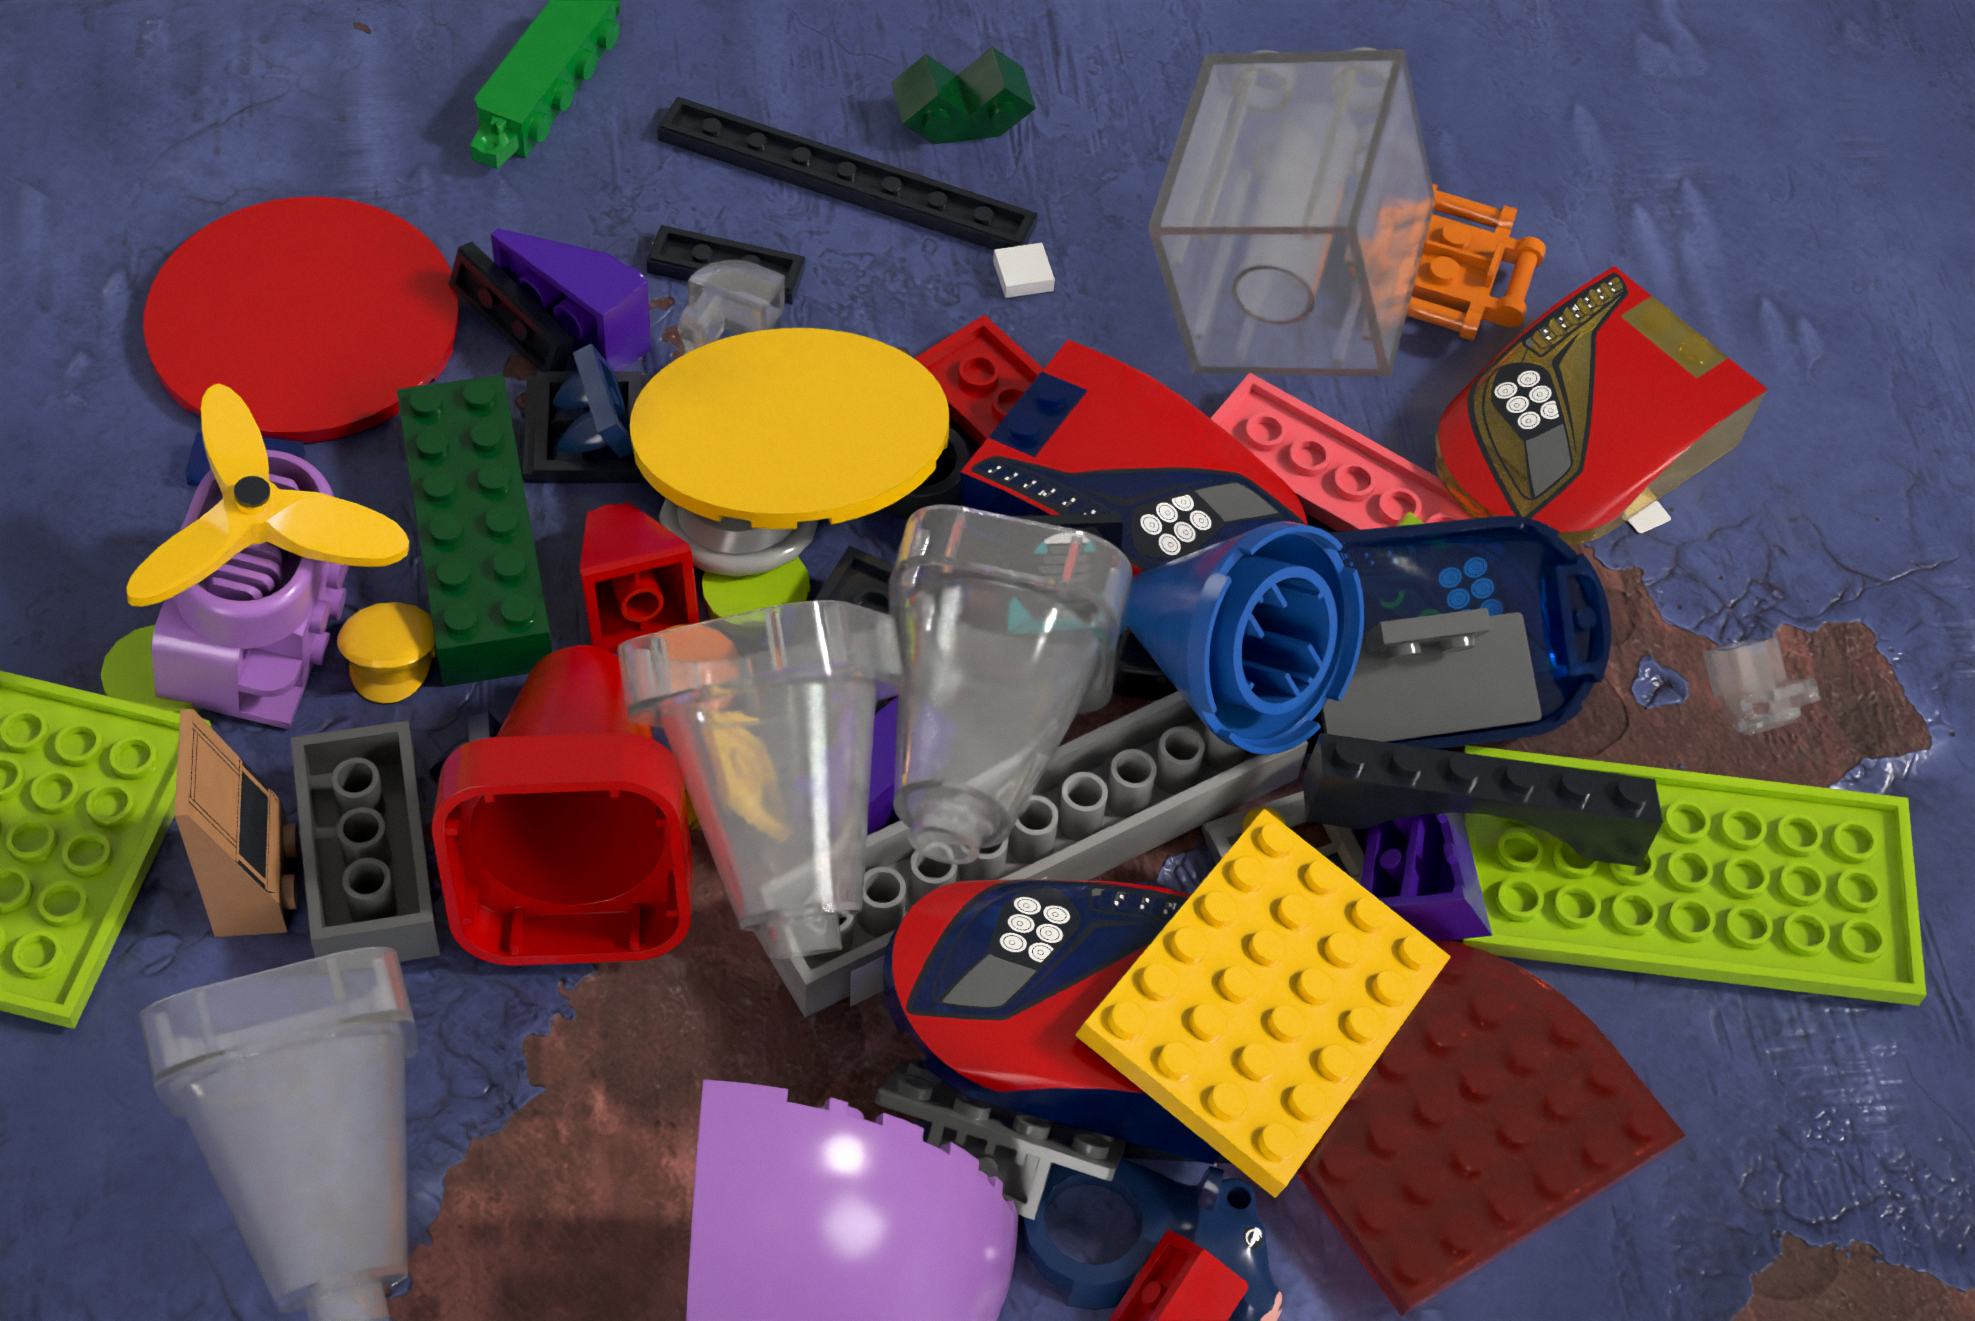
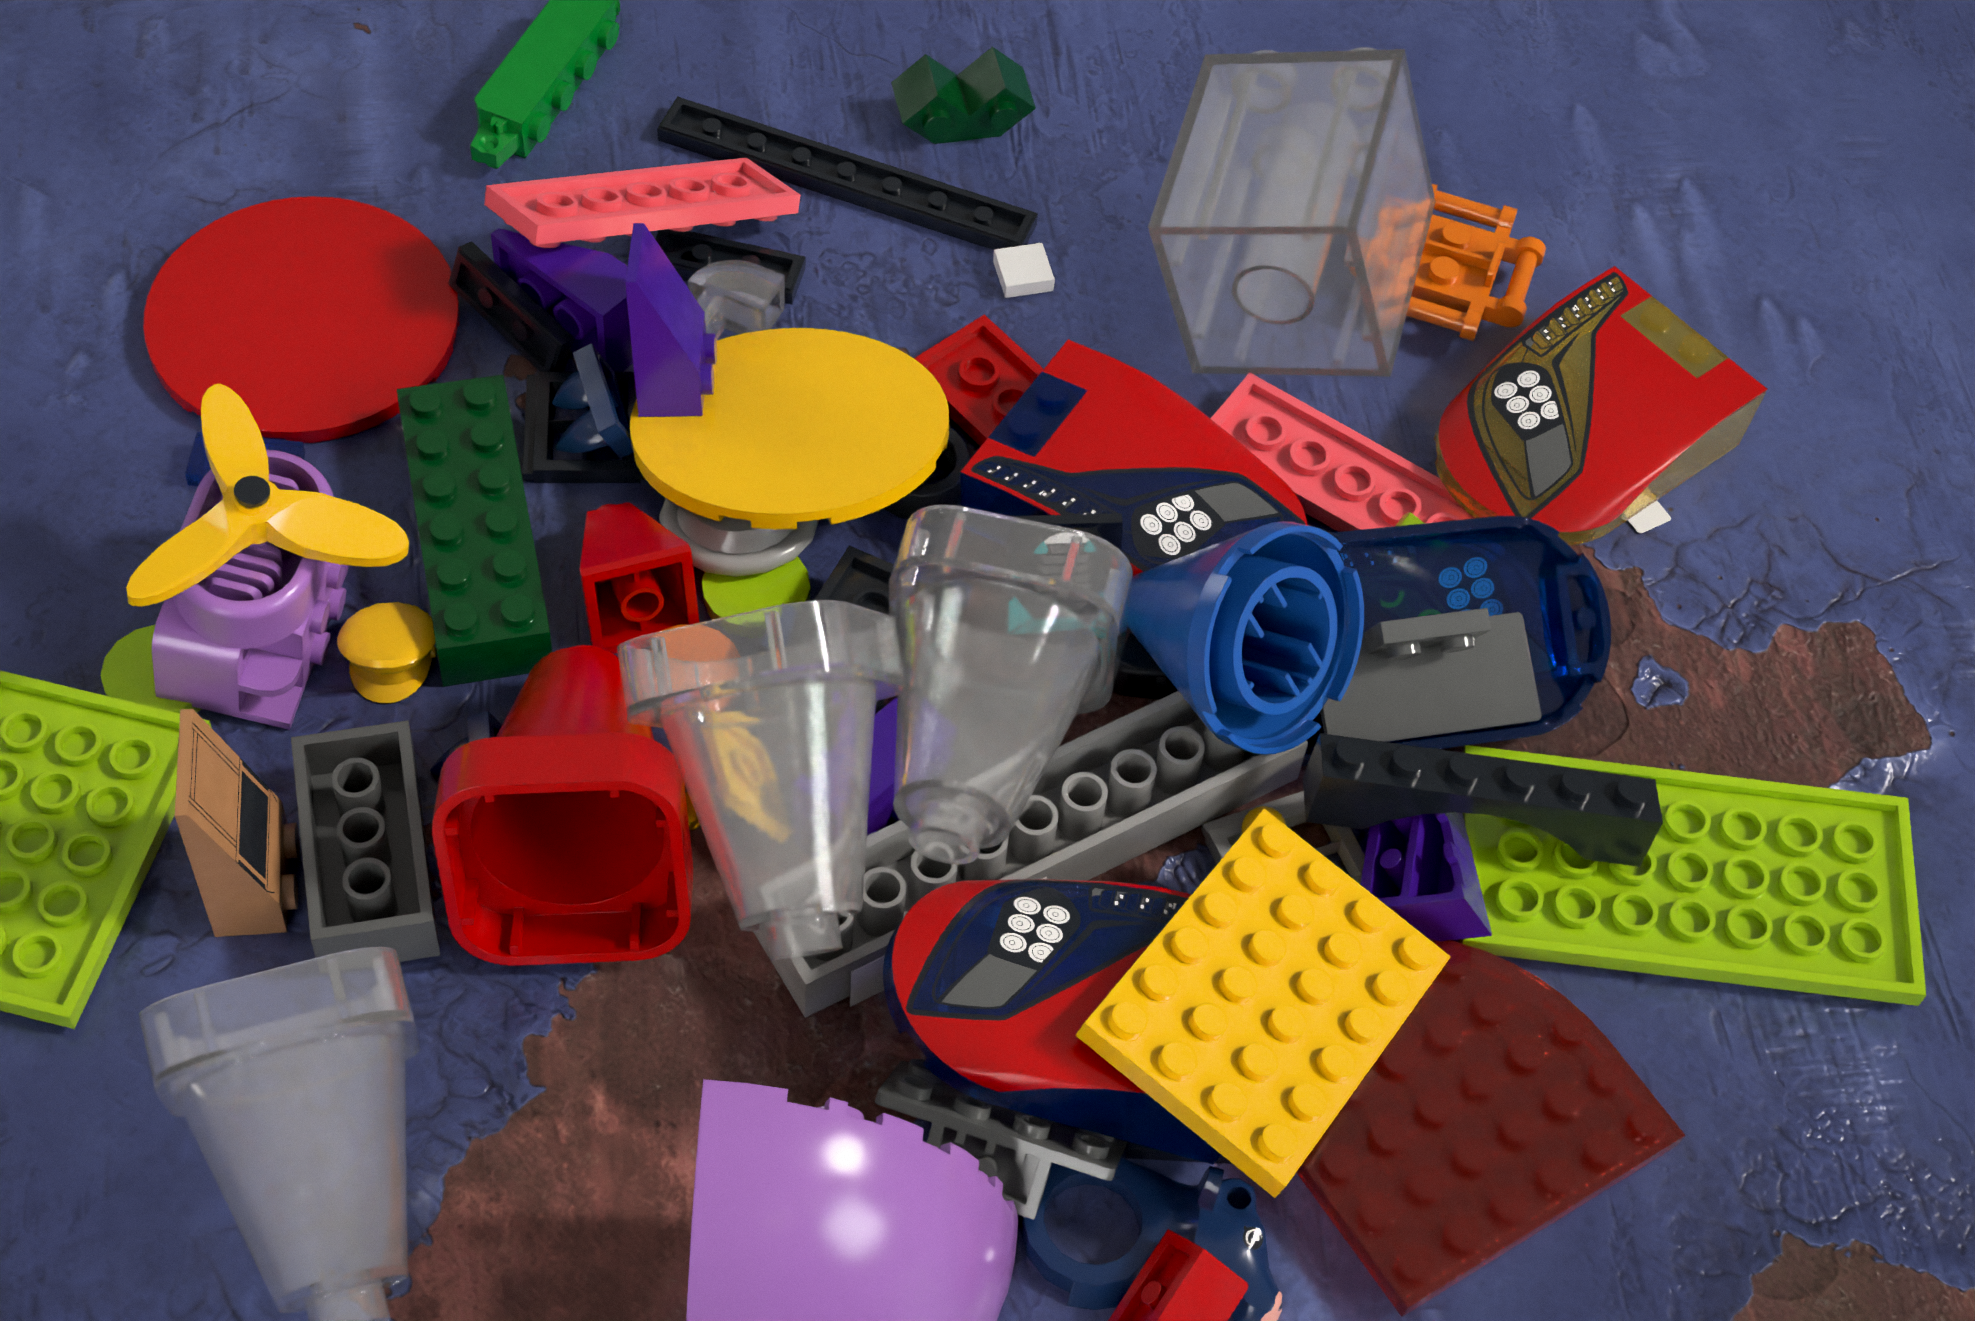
(659, 197): none -> coral plate
(667, 334): none -> dark purple slope
(1754, 687): clear brick -> none

